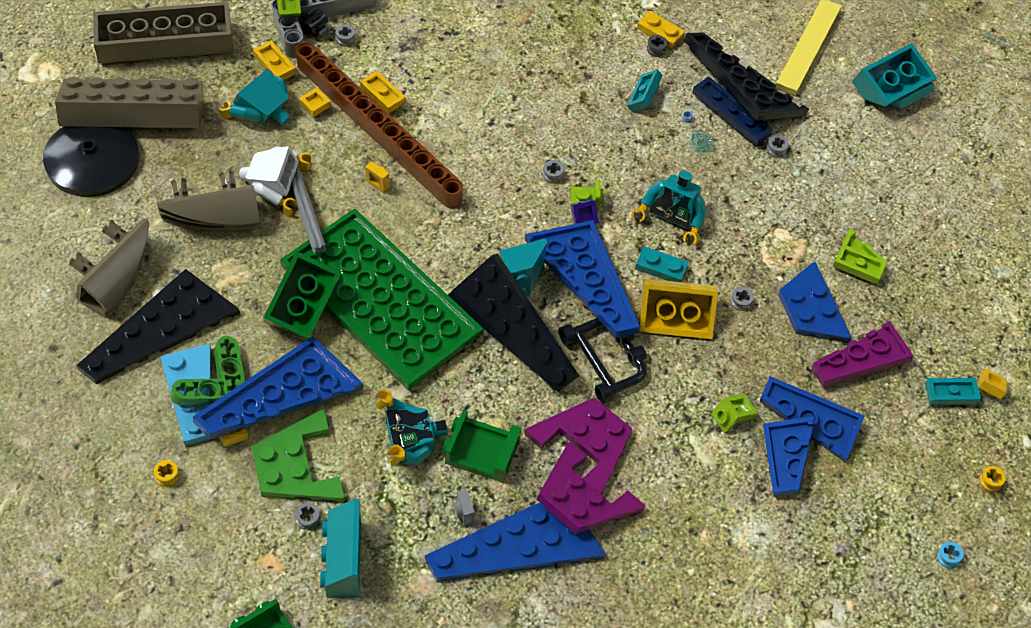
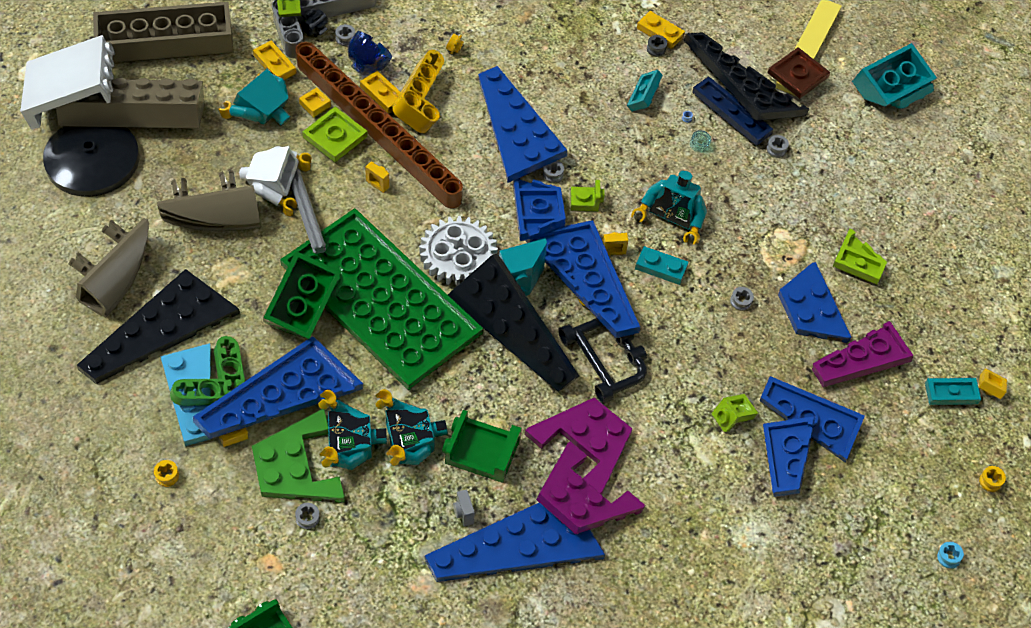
(67, 78): none -> white panel
(335, 134): none -> lime plate
(342, 551): teal slope -> none
(348, 434): none -> torso
(366, 54): none -> clear blue cylinder
(410, 104): none -> yellow beam
(455, 43): none -> yellow plate
(455, 250): none -> white gear
(518, 130): none -> blue wing
(537, 208): none -> blue wing
(584, 211): dark purple plate -> none
(615, 243): none -> yellow plate
(678, 308): yellow slope -> none
(798, 72): none -> copper tile

